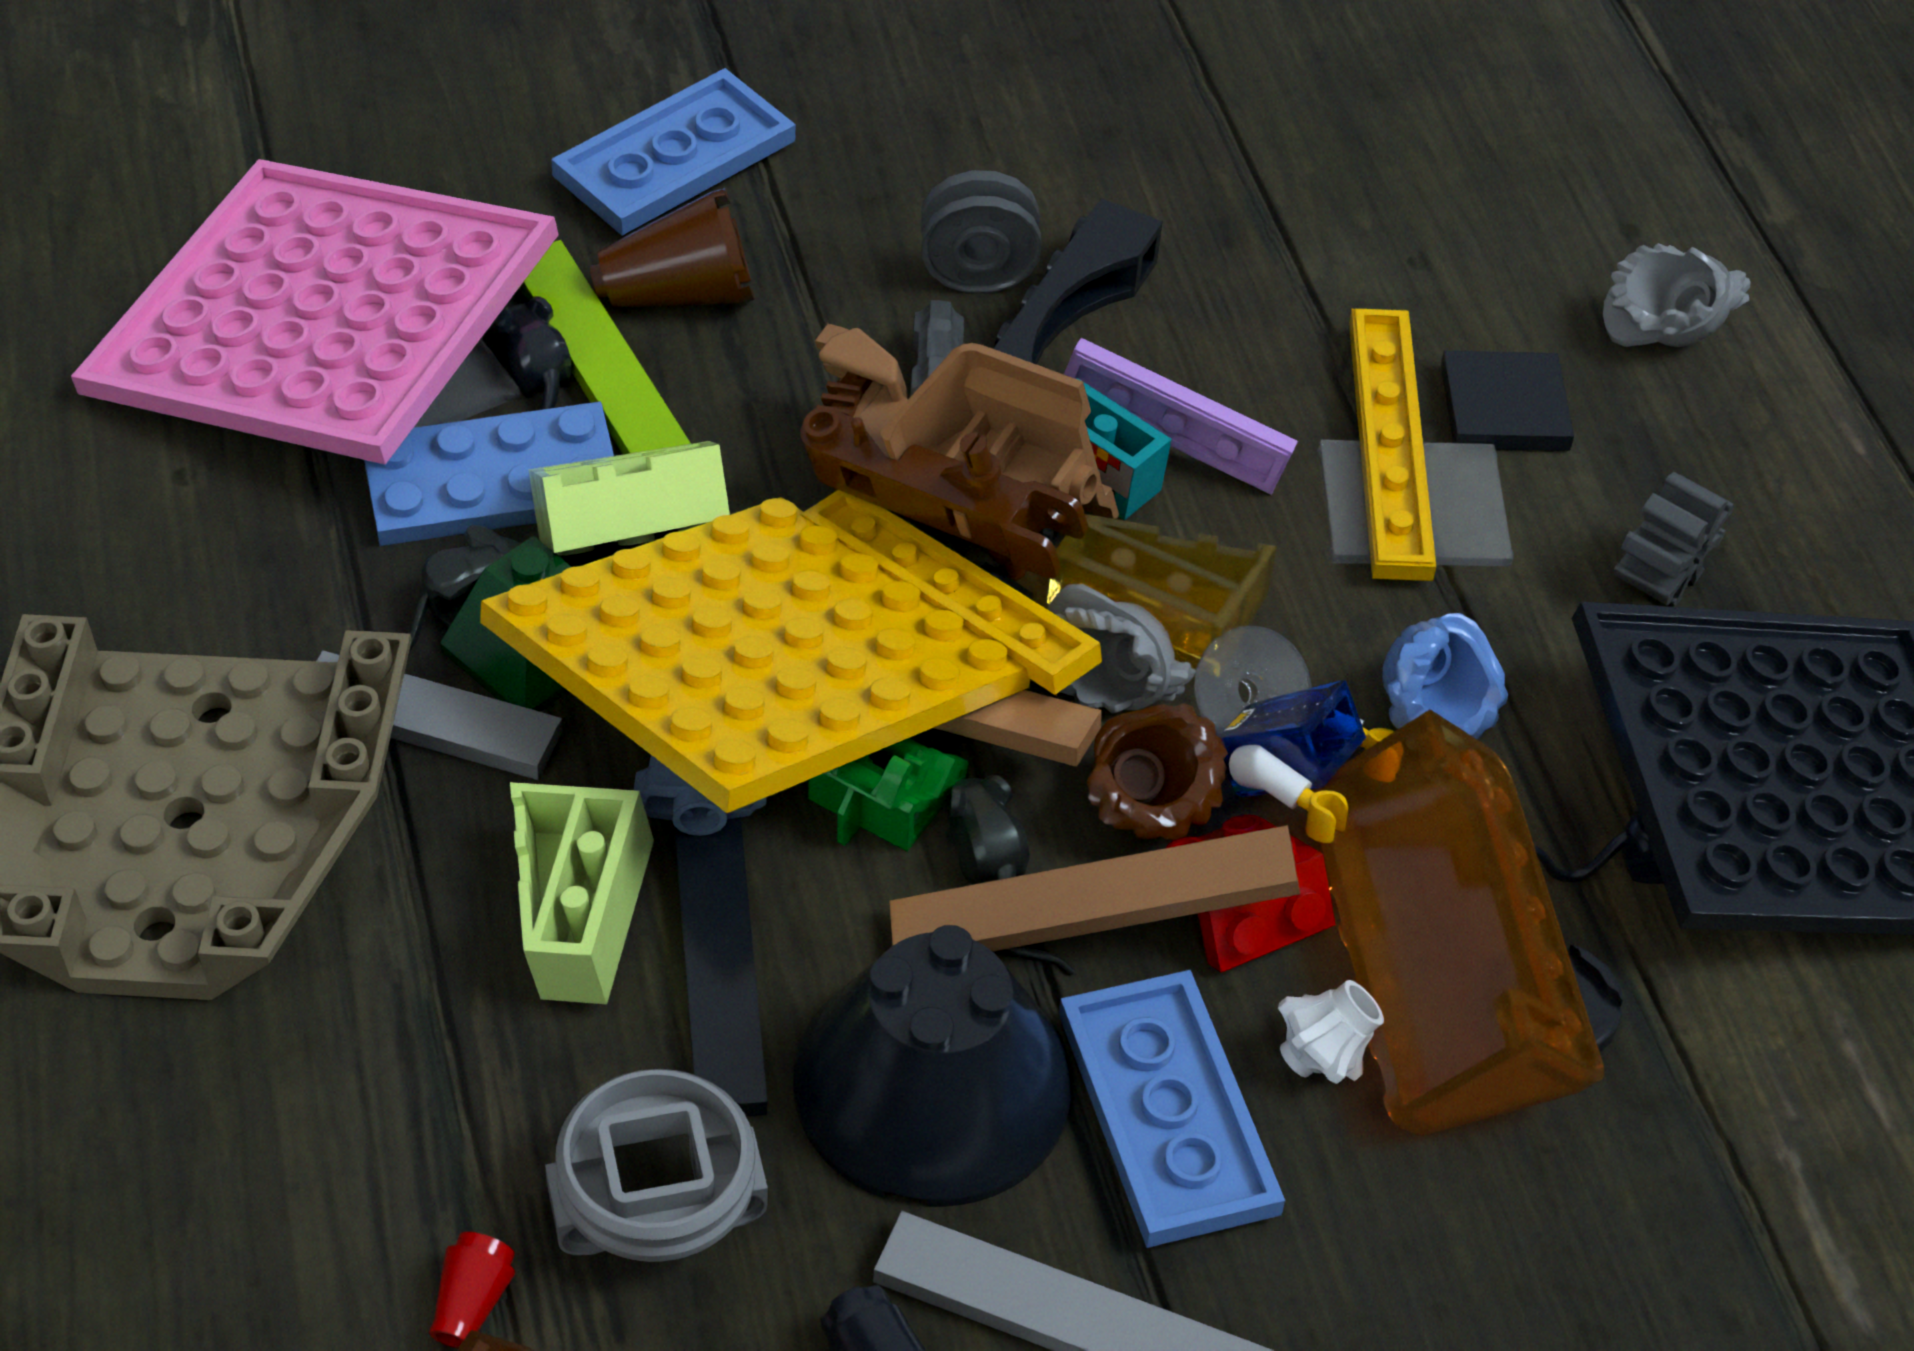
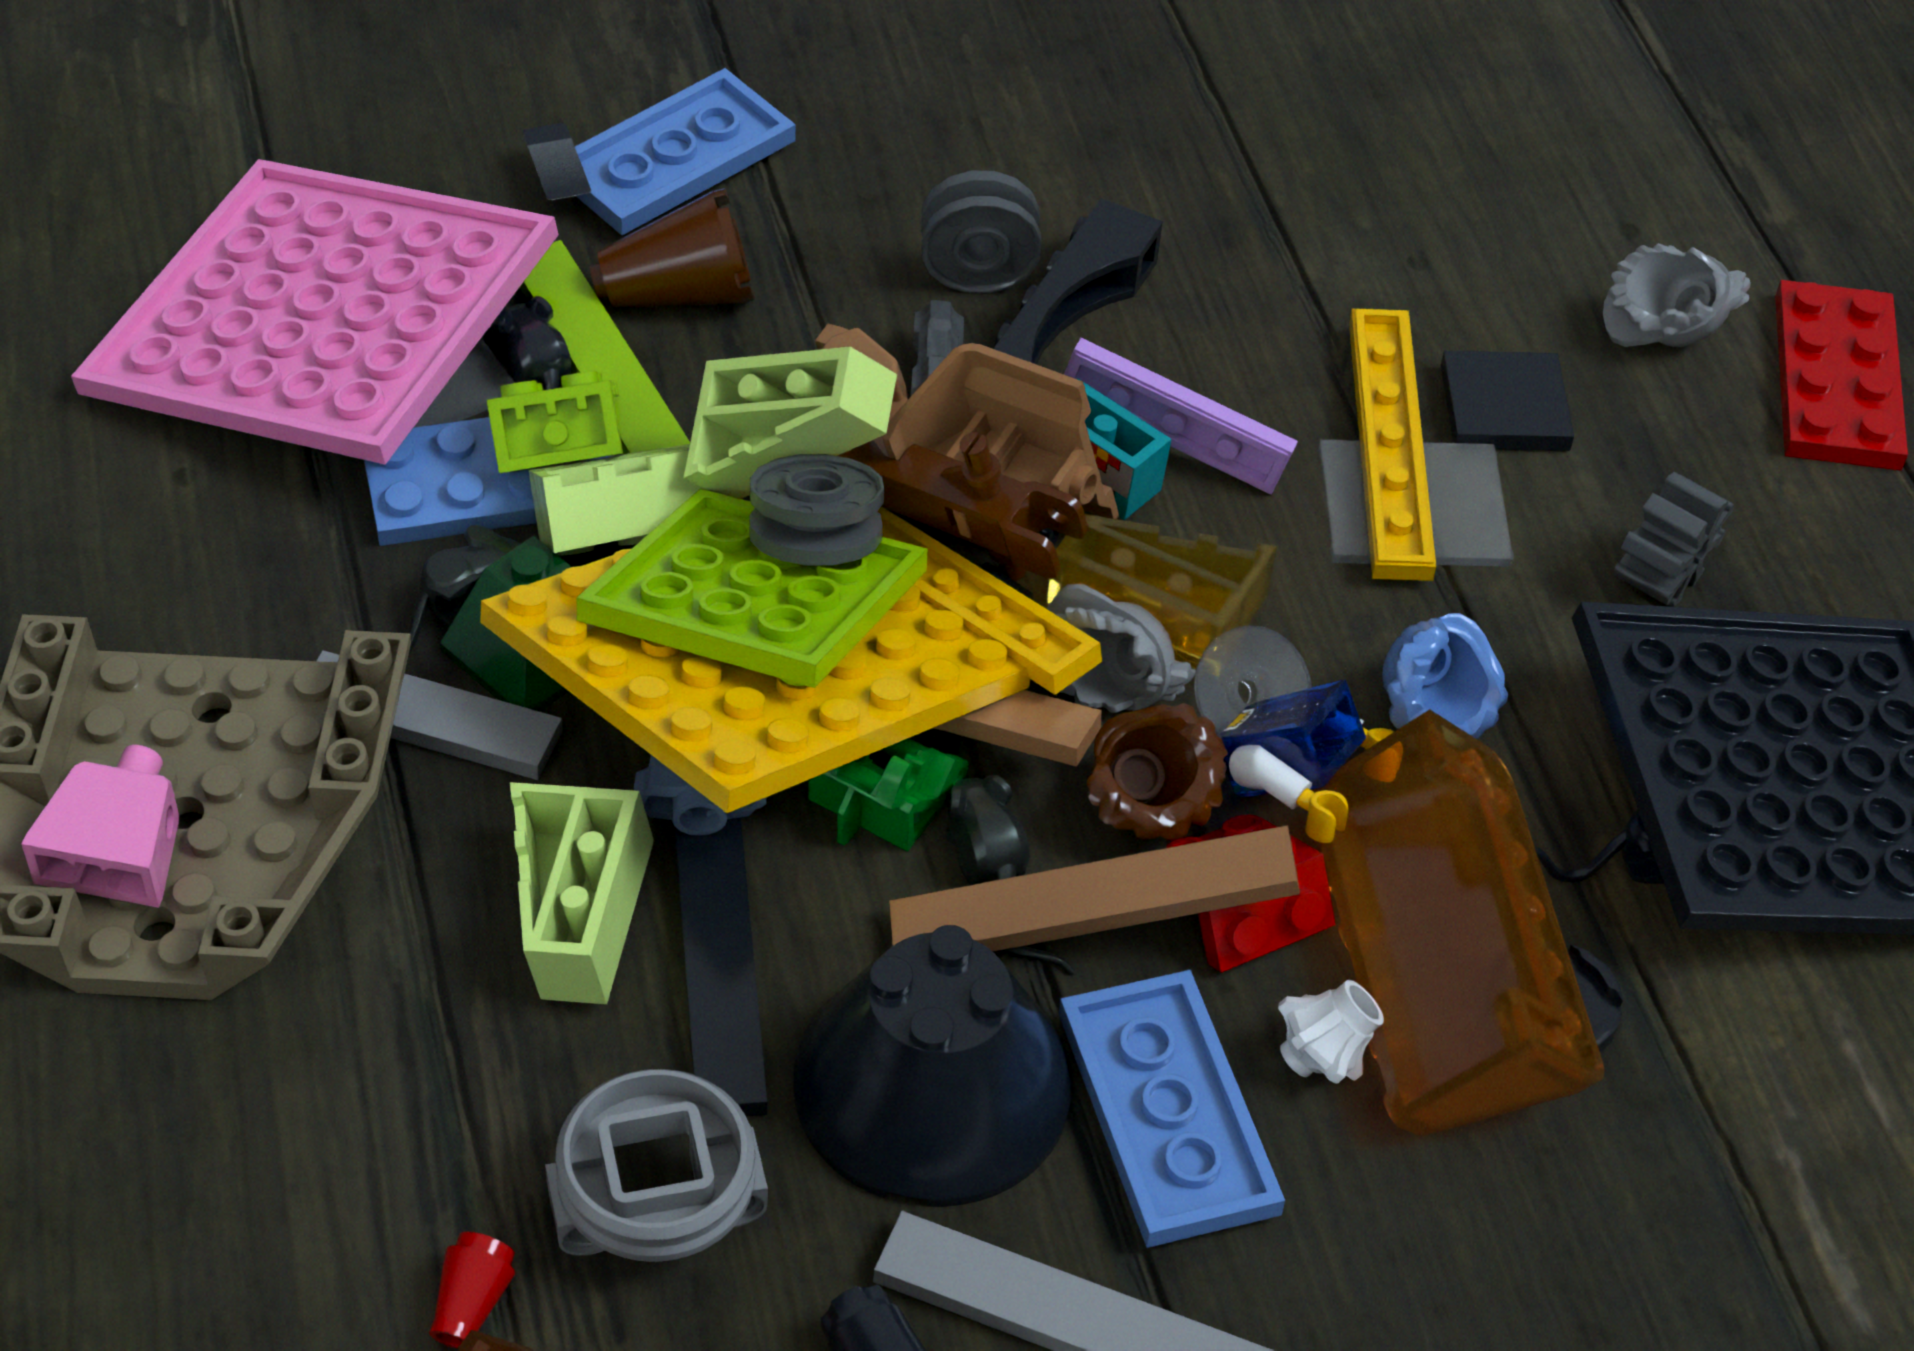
(108, 830): none -> bright pink torso
(554, 425): none -> lime bracket
(556, 161): none -> black sticker
(717, 596): none -> lime plate
(784, 408): none -> yellowish green wedge
(816, 509): none -> dark grey wheel
(1840, 375): none -> red plate

